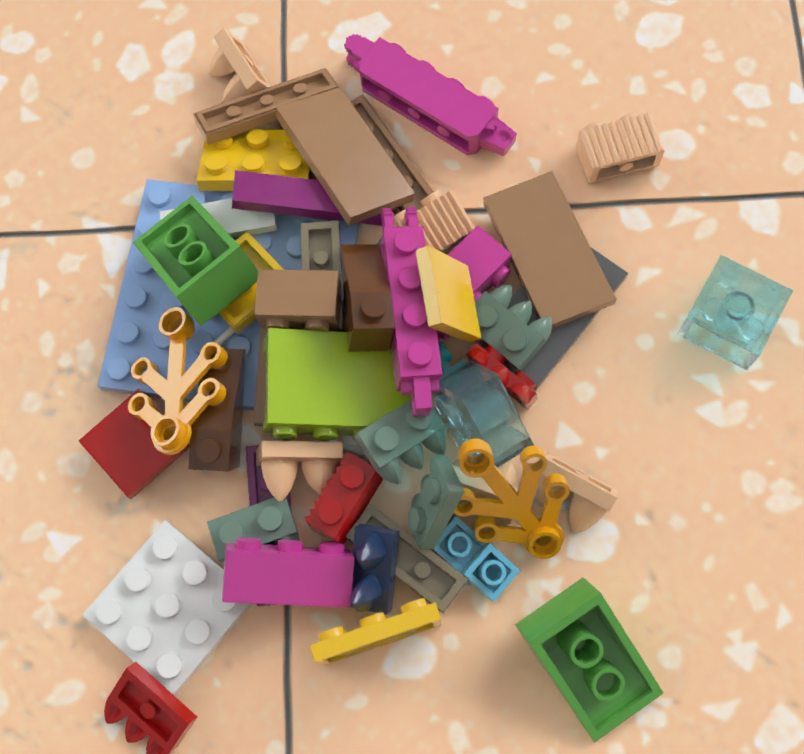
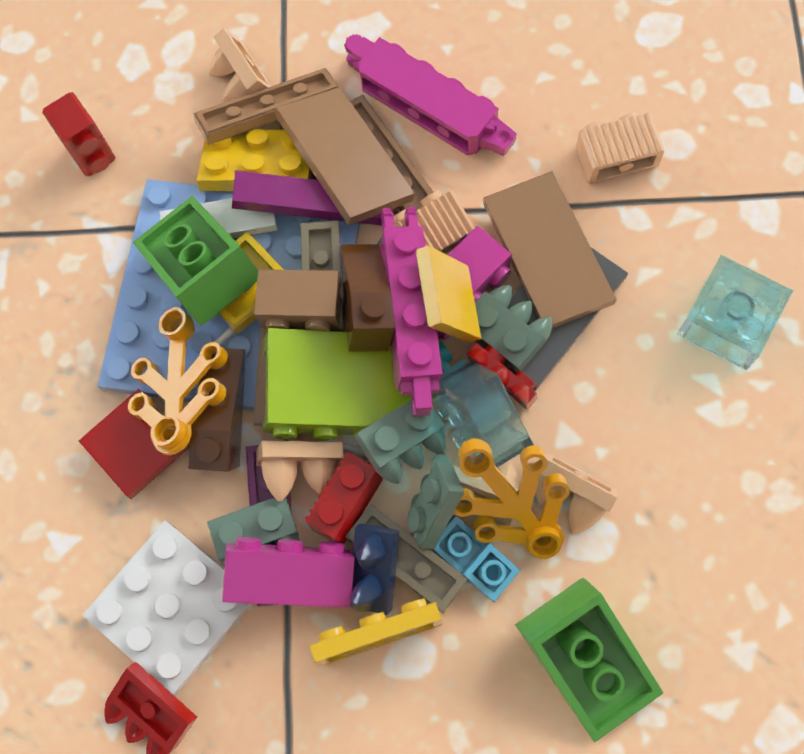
(79, 134): none -> red brick

